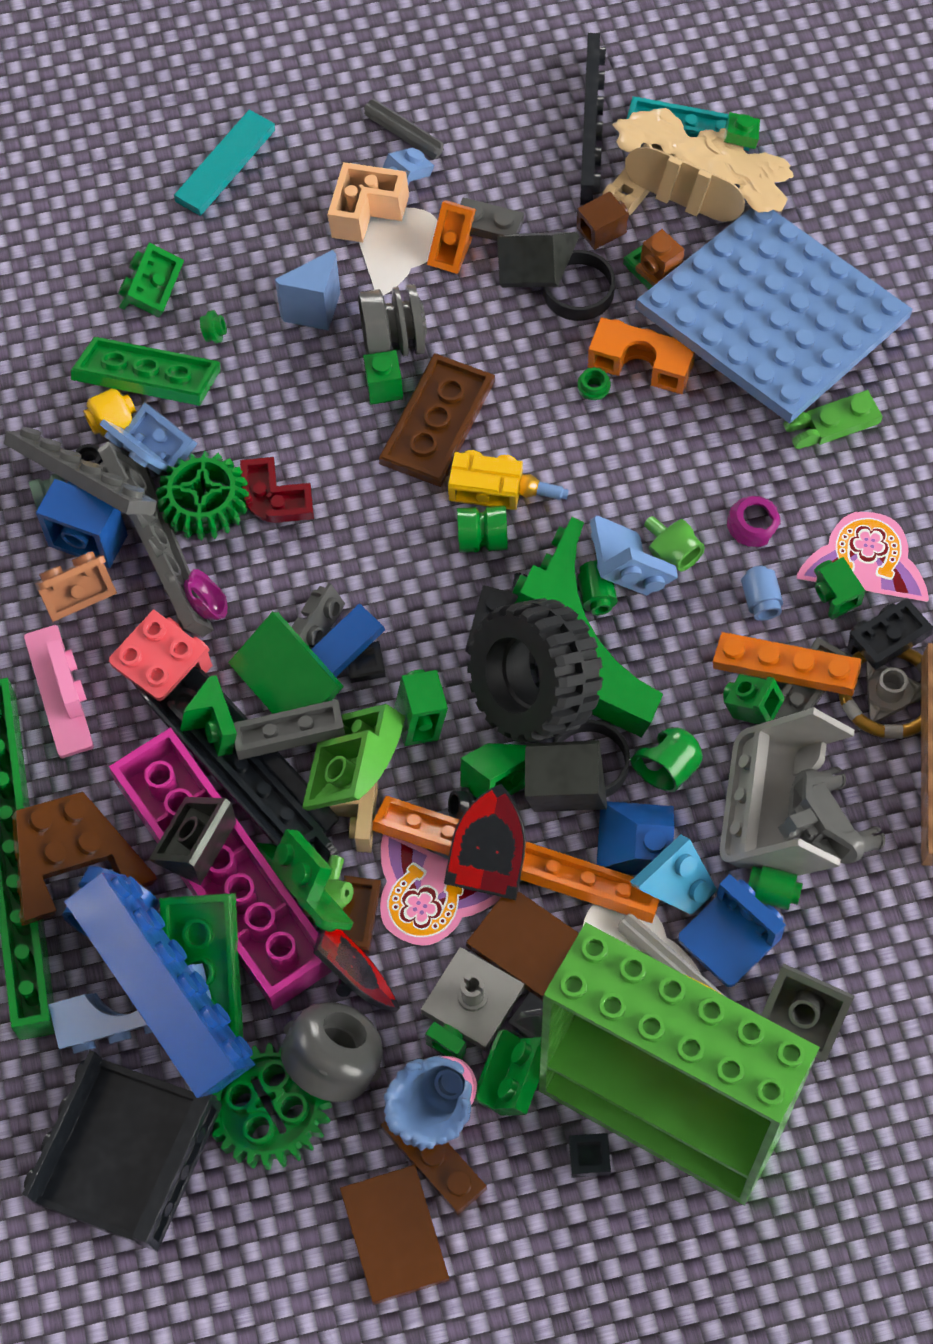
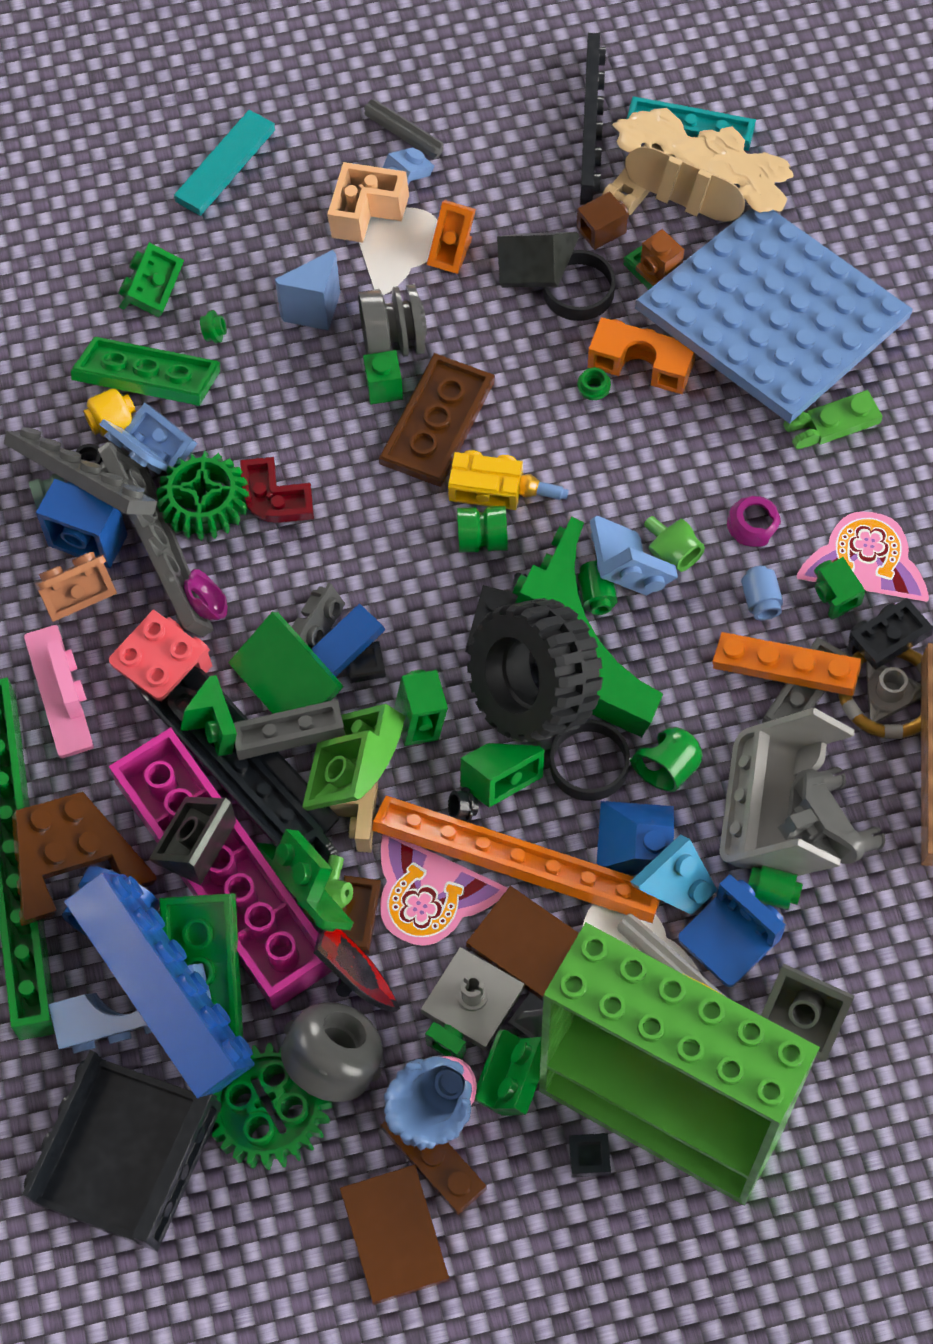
(488, 846): shield -> none
(493, 220): dark grey plate -> none
(564, 776): pearl dark grey slope -> none
(742, 130): green plate -> none
(753, 699): green brick -> none

